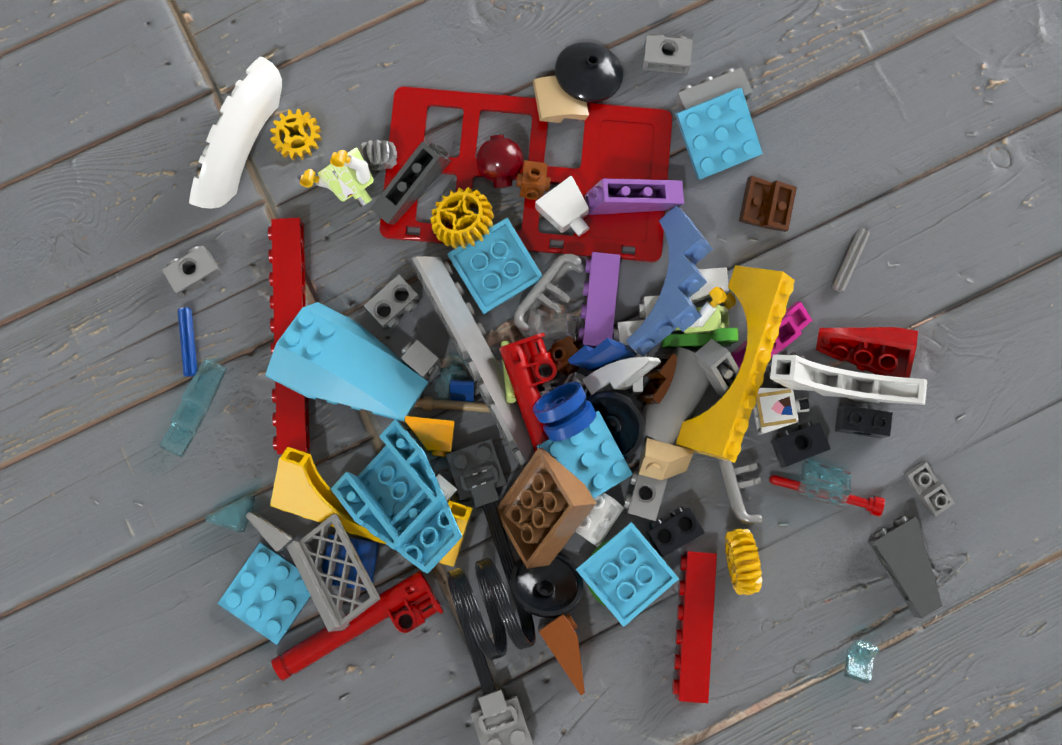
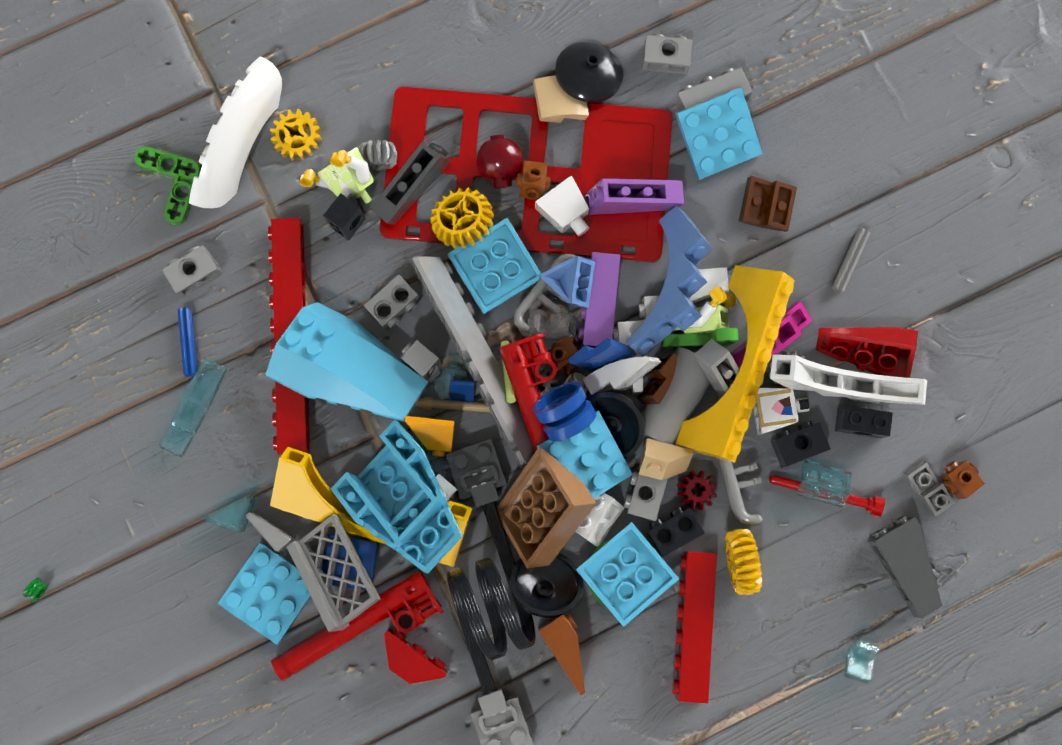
(35, 590): none -> green bush
(181, 179): none -> bright green beam
(345, 216): none -> black brick
(410, 660): none -> red slope
(572, 280): none -> medium blue slope
(690, 484): none -> dark red gear
(961, 479): none -> dark orange brick

